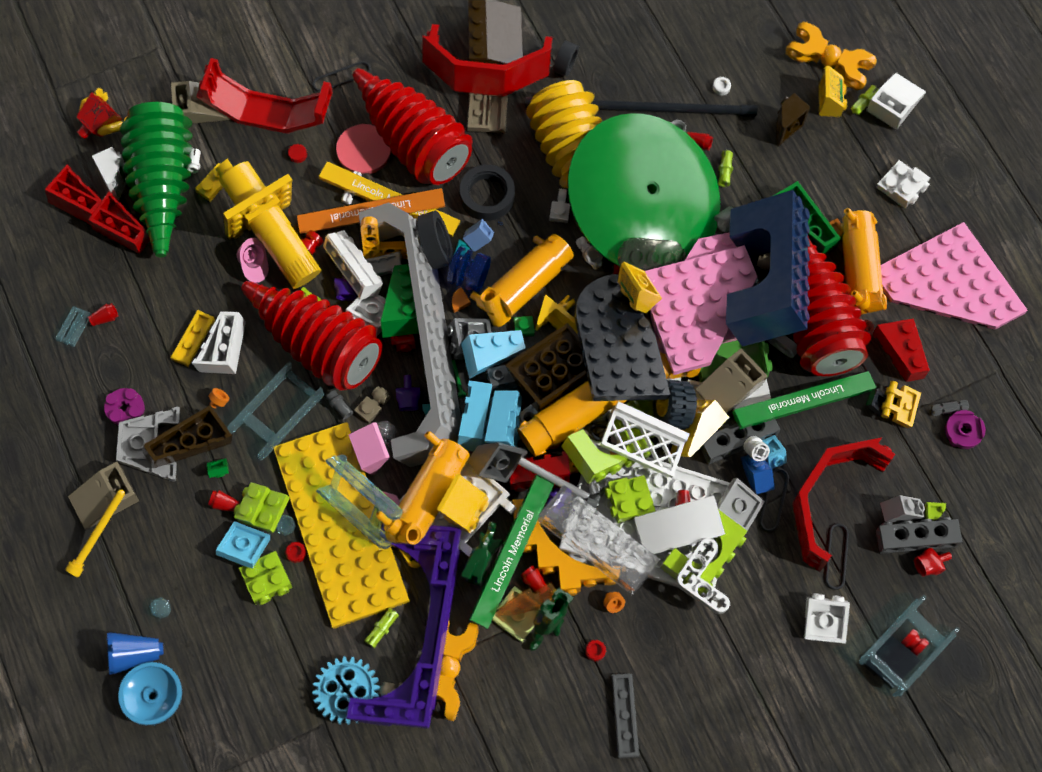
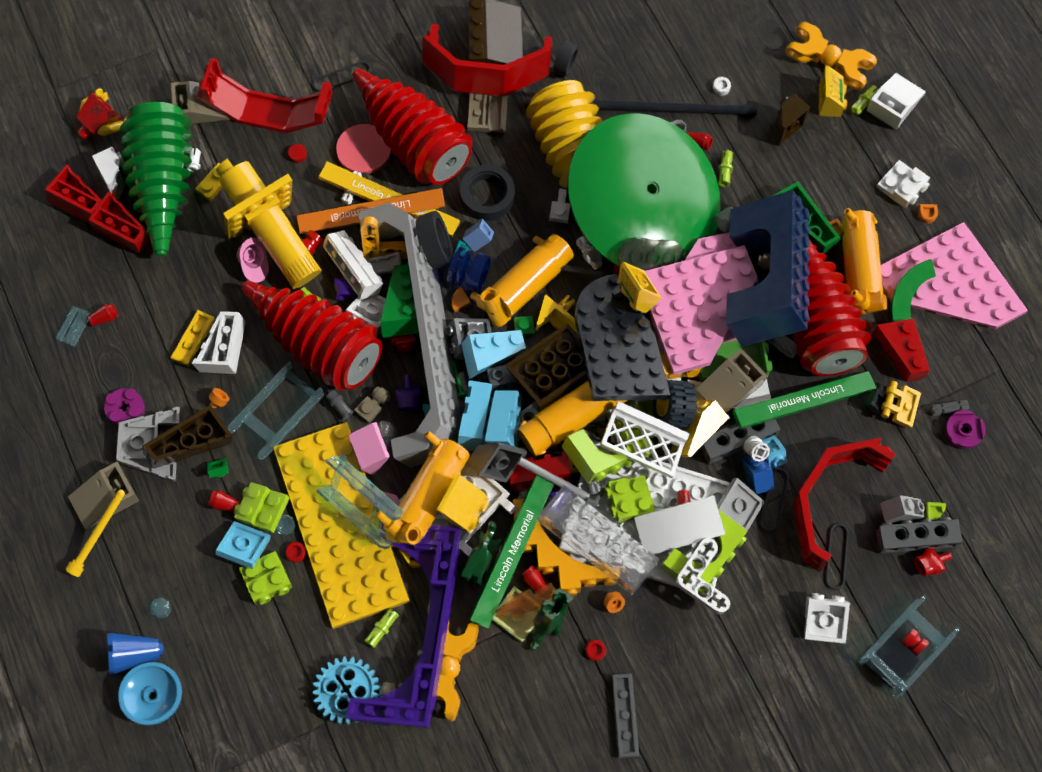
(906, 288): none -> green tile
(927, 212): none -> orange tile

